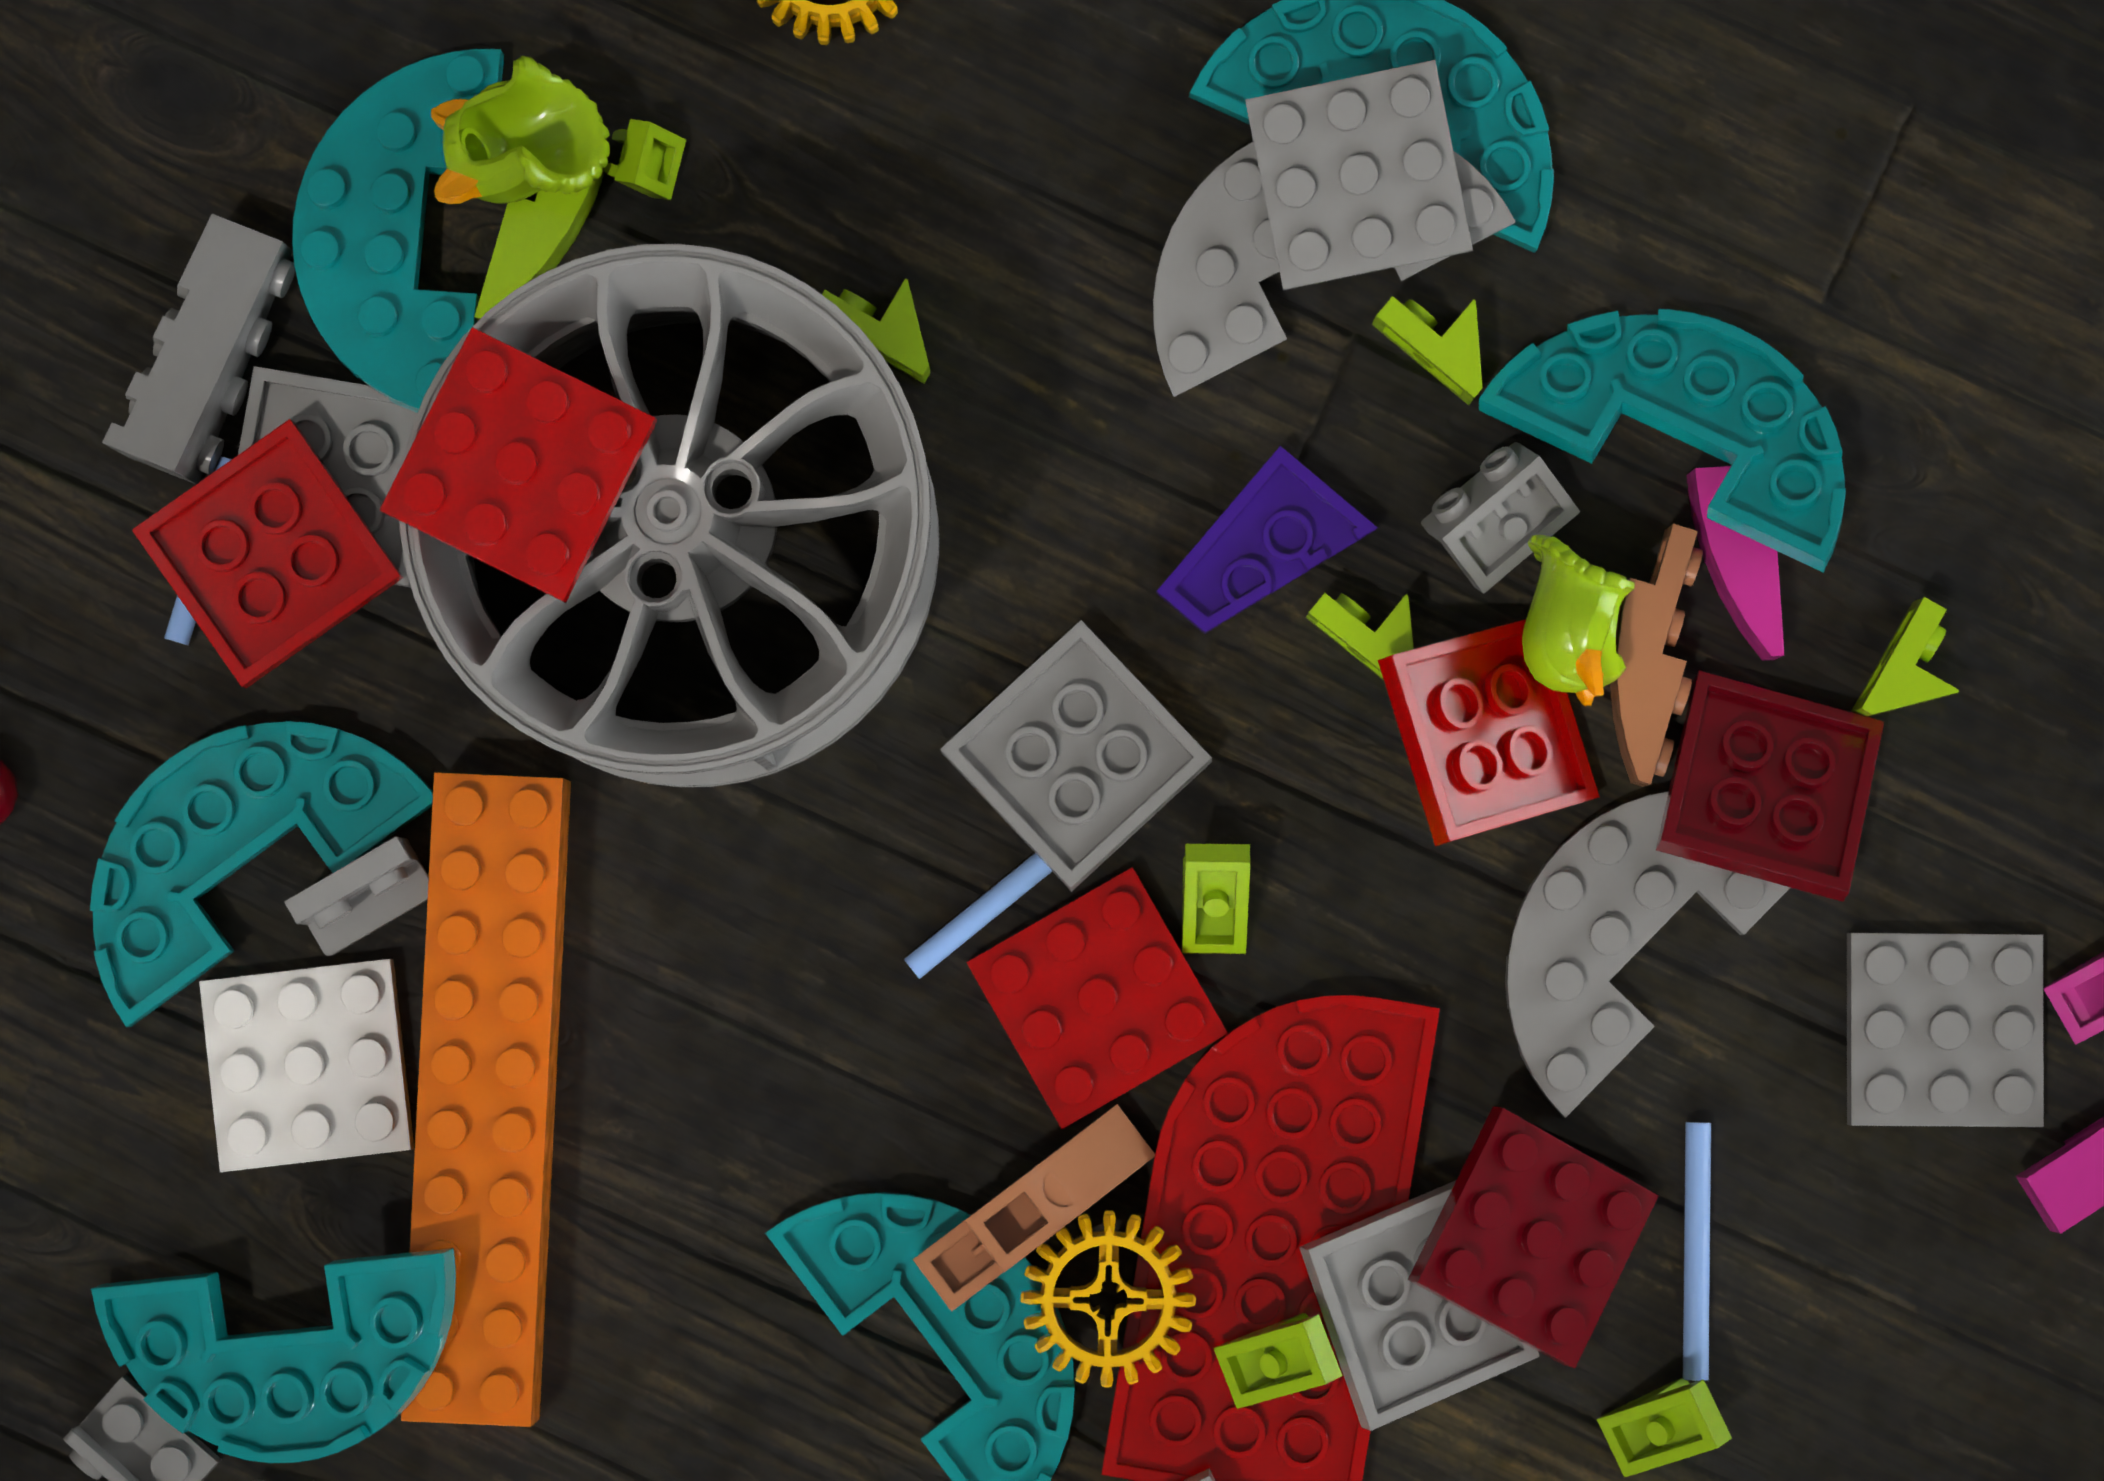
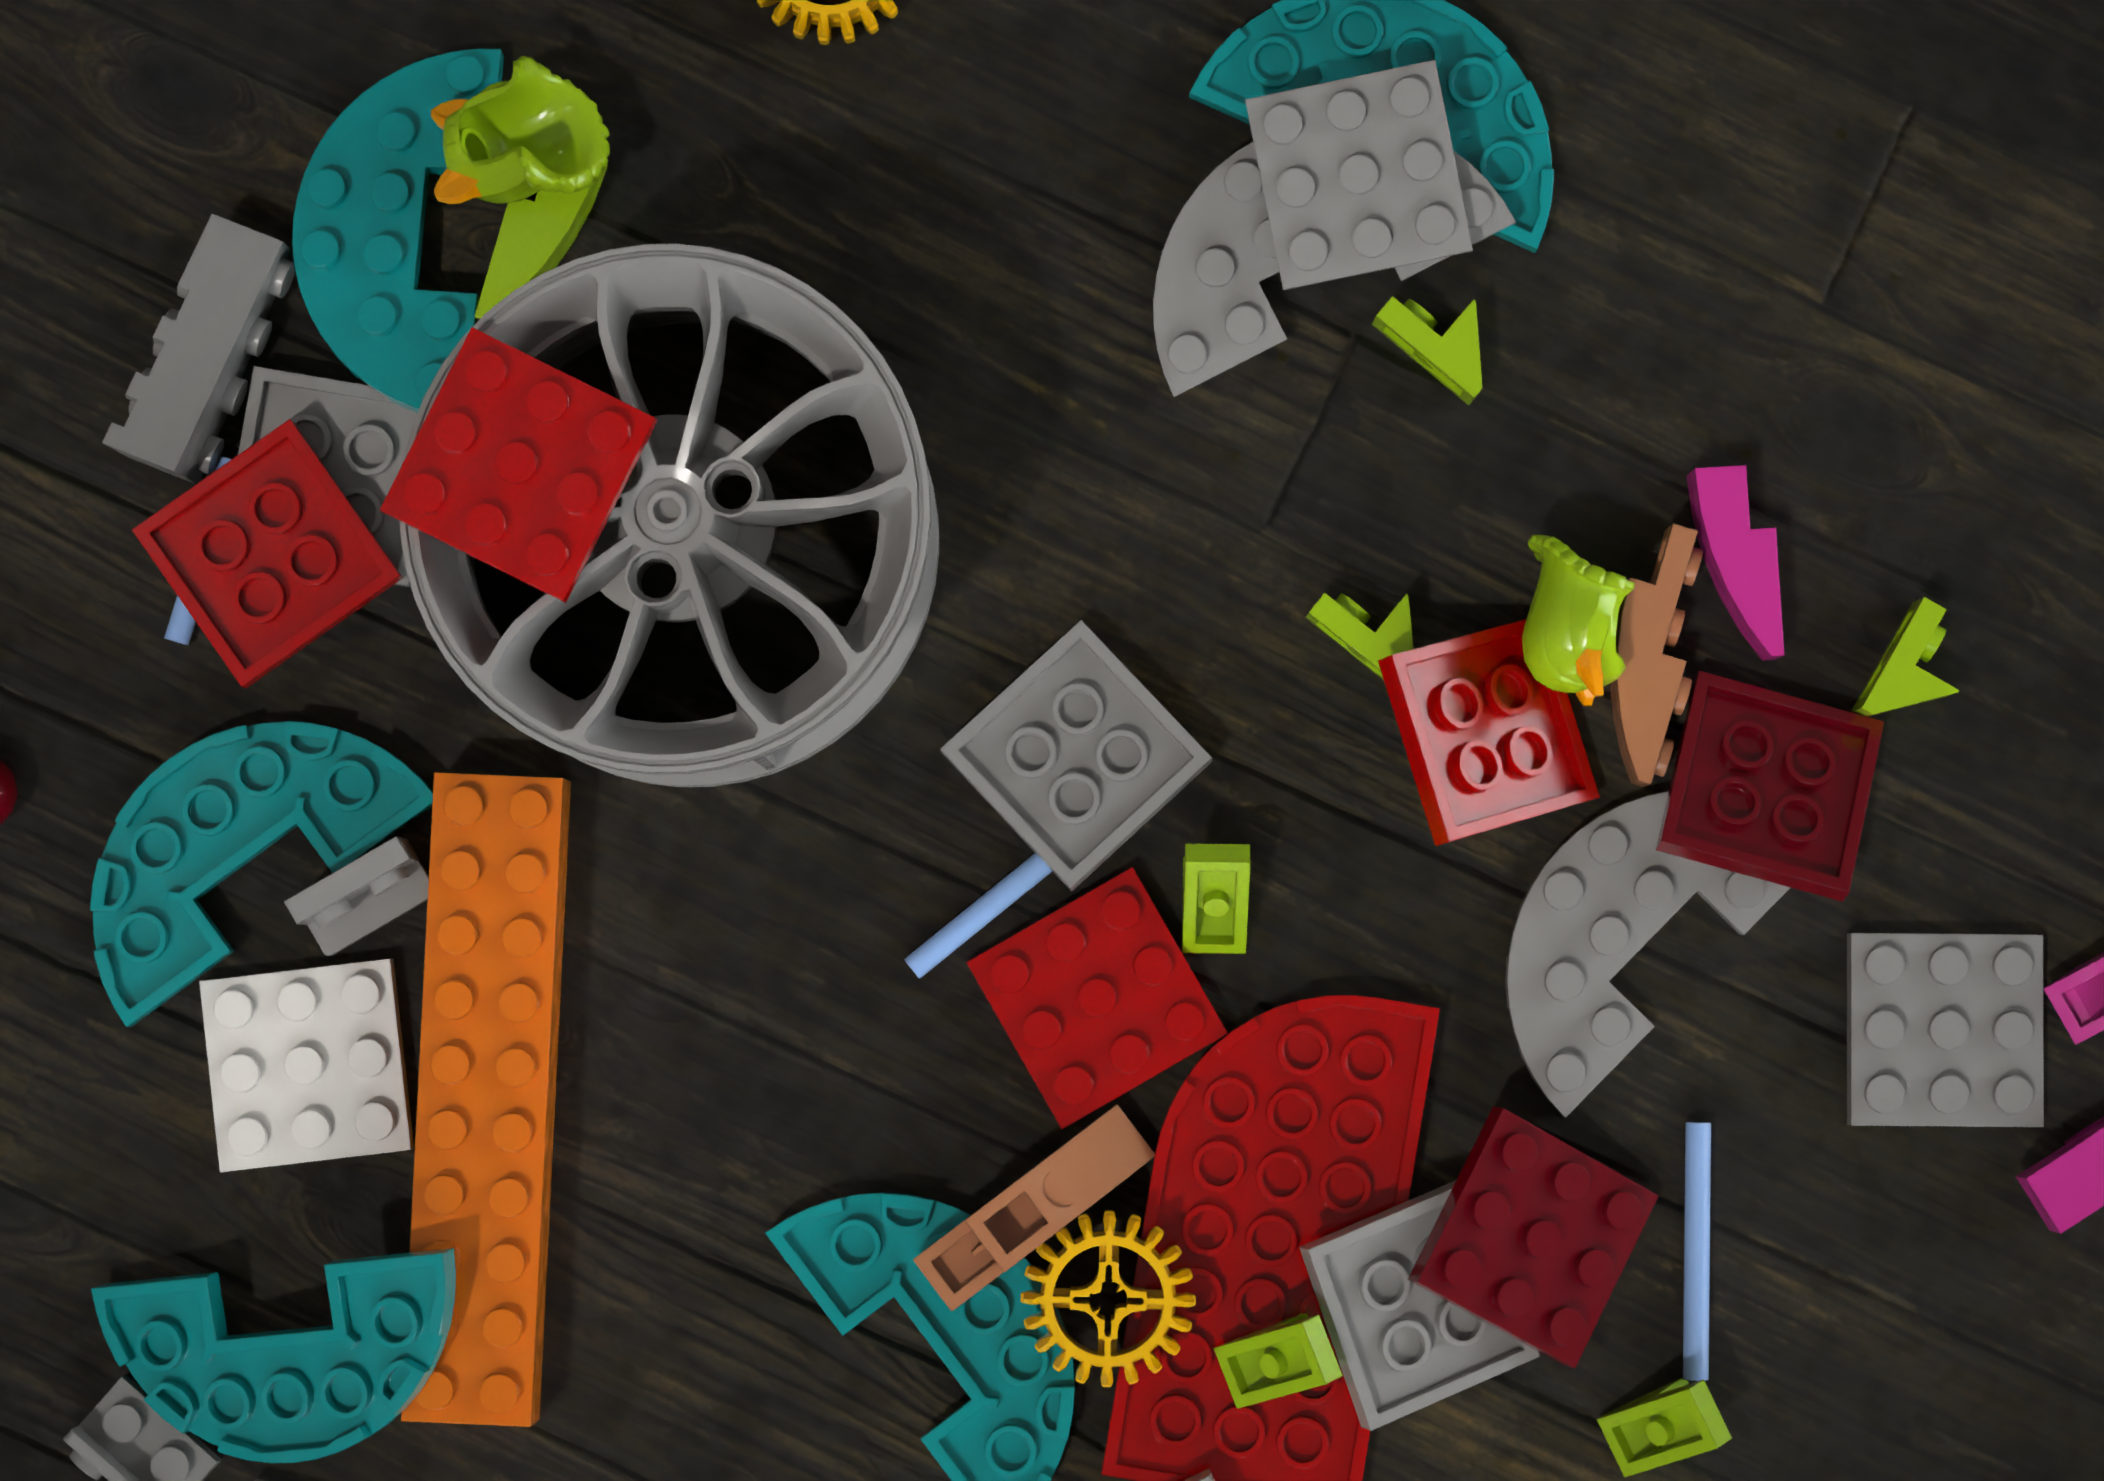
(648, 159): lime tile -> none
(896, 334): lime slope -> none
(1262, 542): dark purple wing -> none
(1497, 512): light grey bracket -> none
(1705, 389): teal plate -> none

